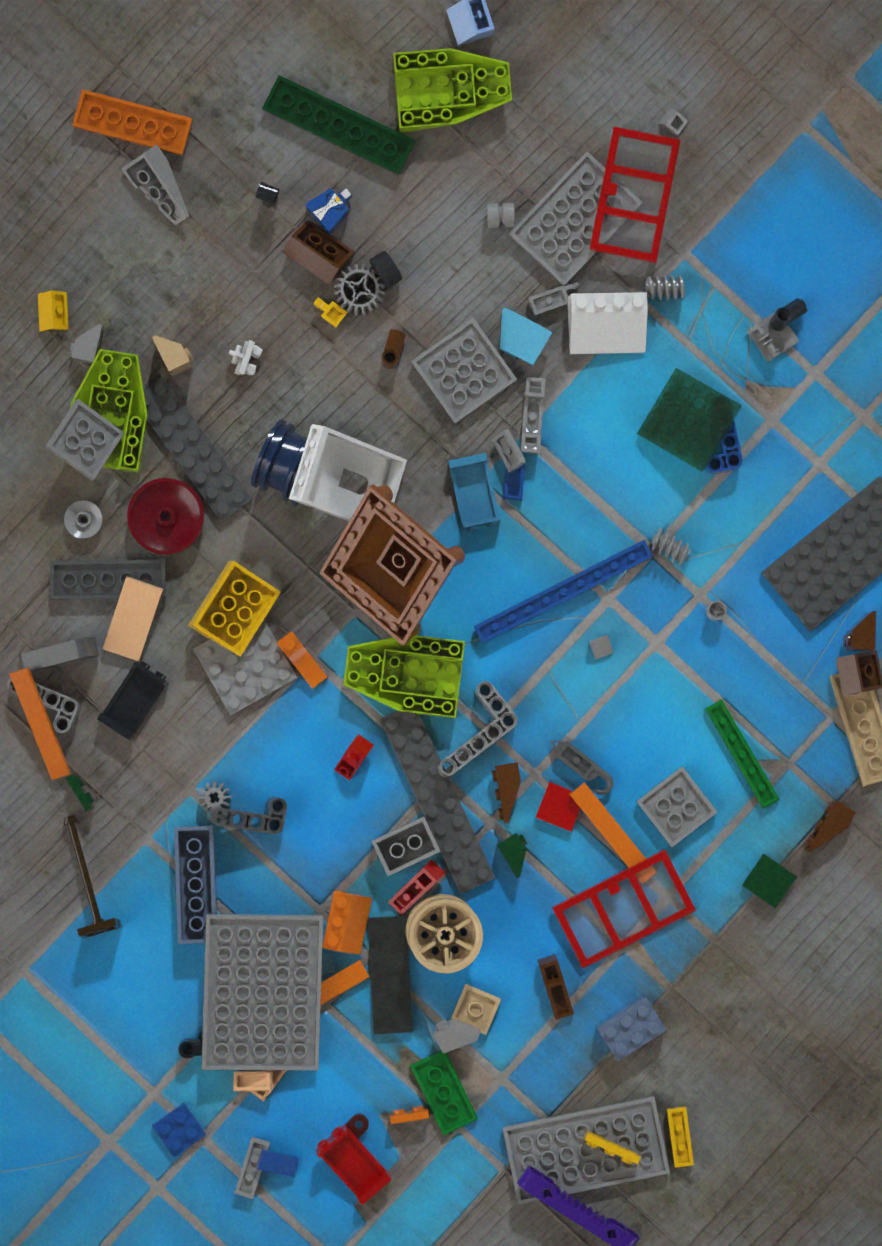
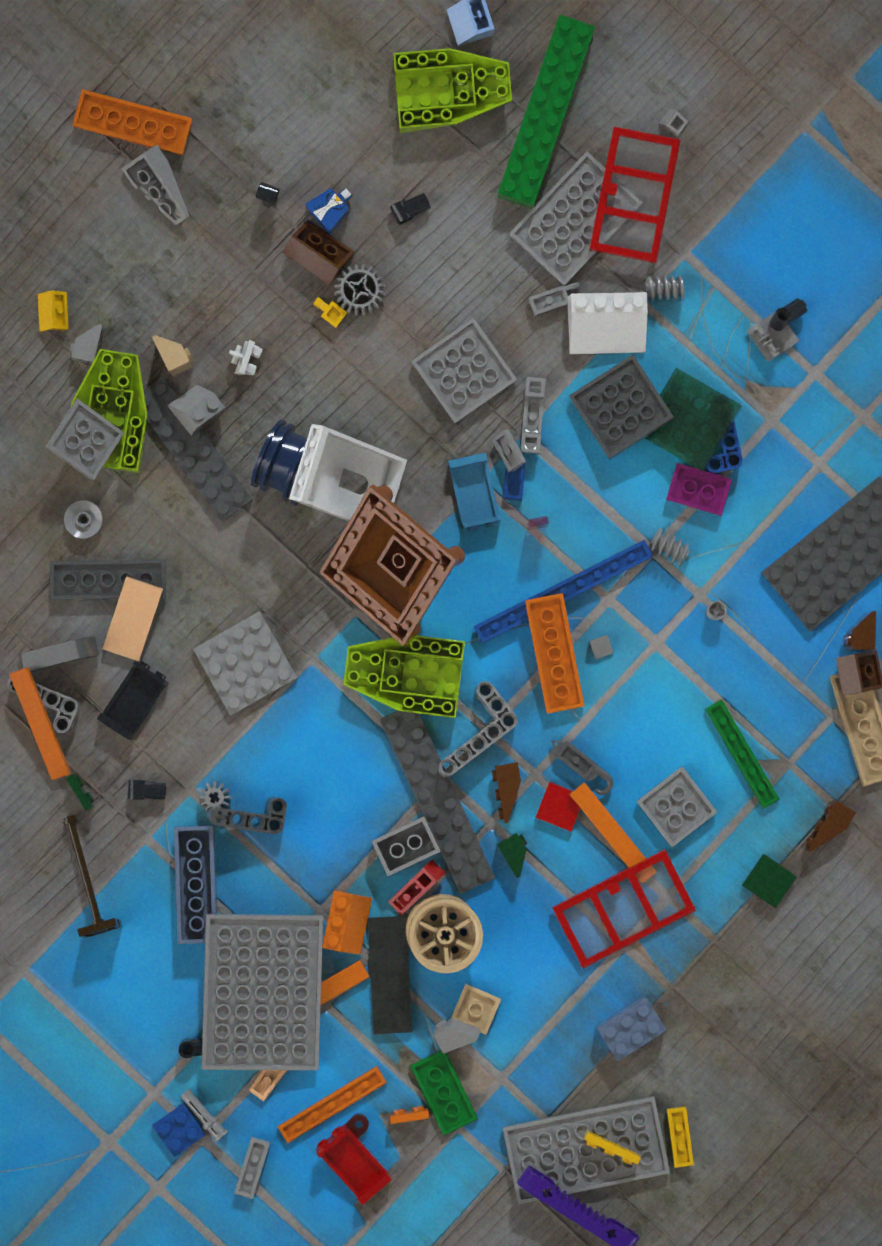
(150, 790): none -> black piece
(165, 516): dark red dish -> none
(196, 408): none -> light grey slope
(210, 1123): none -> light grey pin
(234, 608): yellow slope -> none
(253, 1081): light nougat tile -> none
(277, 1163): blue tile -> none
(302, 659): orange slope -> none
(332, 1104): none -> orange tile
(338, 125): dark green plate -> none
(353, 757): red slope -> none
(386, 269): black tyre -> none
(393, 347): reddish brown piece -> none
(406, 210): none -> black piece
(500, 215): light grey wheel -> none
(522, 337): medium azure slope -> none
(538, 523): none -> tile
(546, 111): none -> green brick
(554, 653): none -> orange plate
(555, 986): reddish brown slope -> none
(621, 407): none -> dark grey plate
(698, 489): none -> magenta plate

